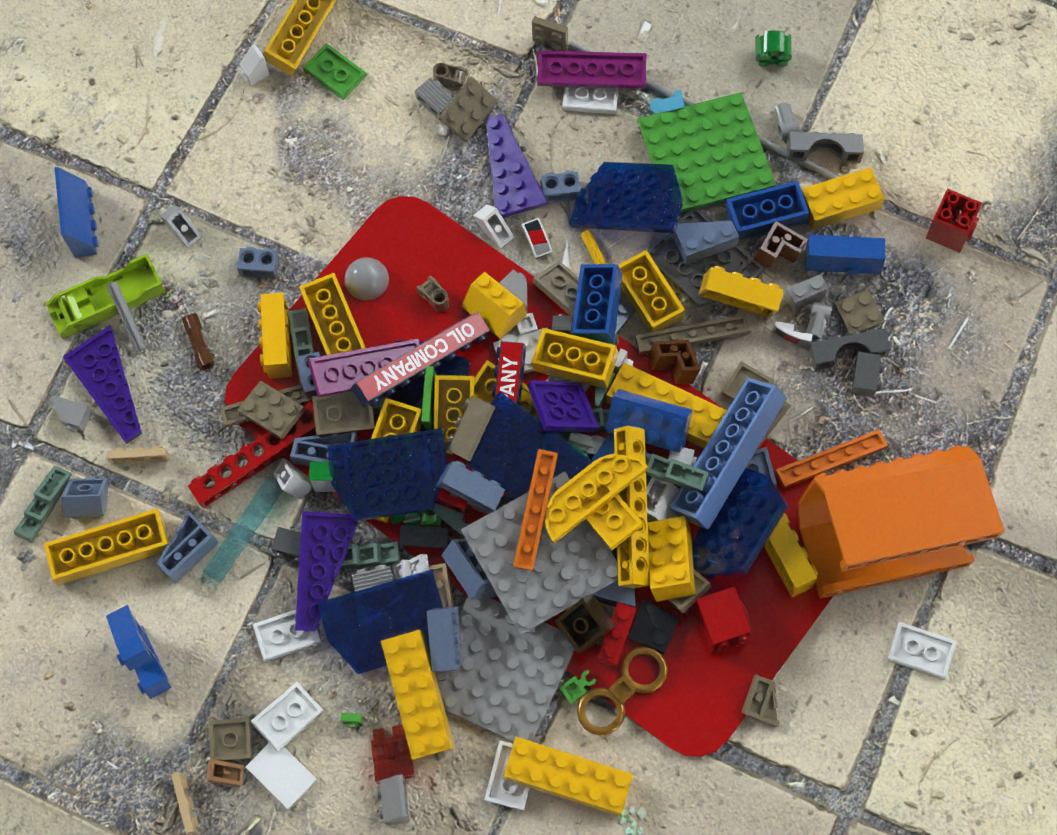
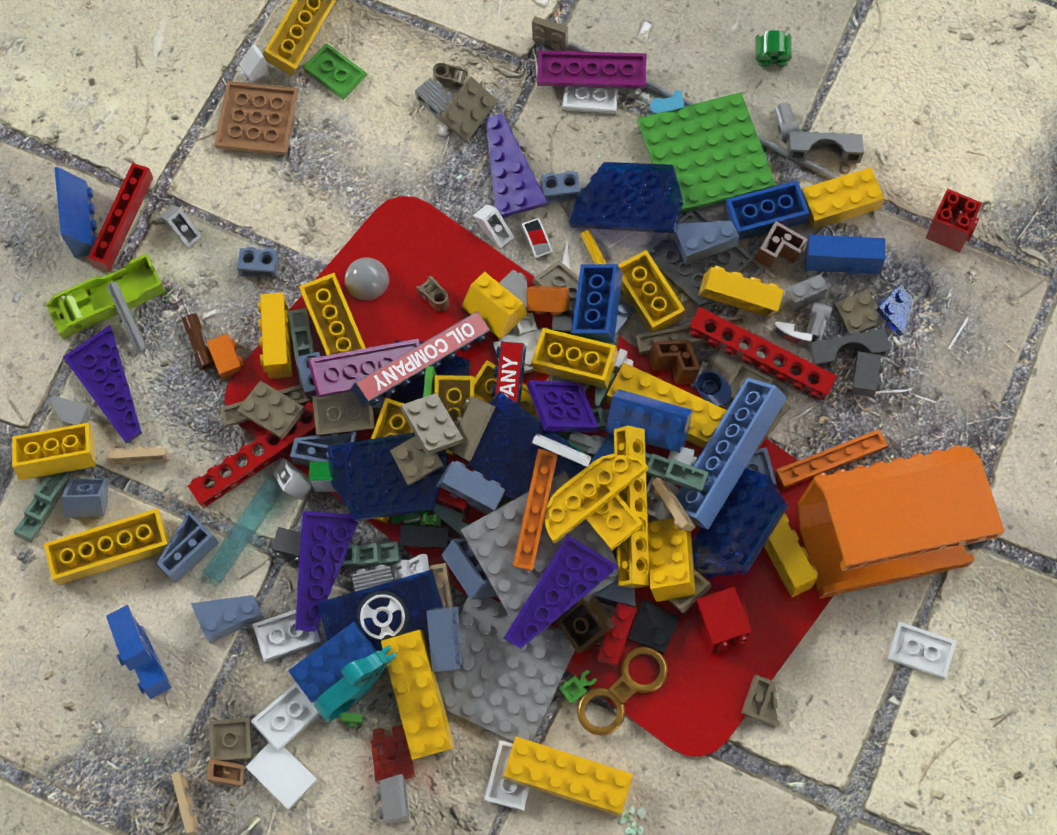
(53, 451): none -> yellow brick
(120, 217): none -> red brick
(224, 356): none -> orange brick
(226, 615): none -> sand blue wedge
(256, 118): none -> medium nougat plate
(324, 665): none -> blue brick
(358, 680): none -> teal animal
(365, 611): none -> white wheel
(414, 462): none -> dark tan plate
(431, 424): none -> plate
(548, 299): none -> orange brick
(561, 449): none -> white tile
(565, 581): none -> dark purple wing
(672, 505): none -> tan plate
(713, 388): none -> dark blue cap
(771, 351): none -> red brick
(896, 309): none -> clear blue wing

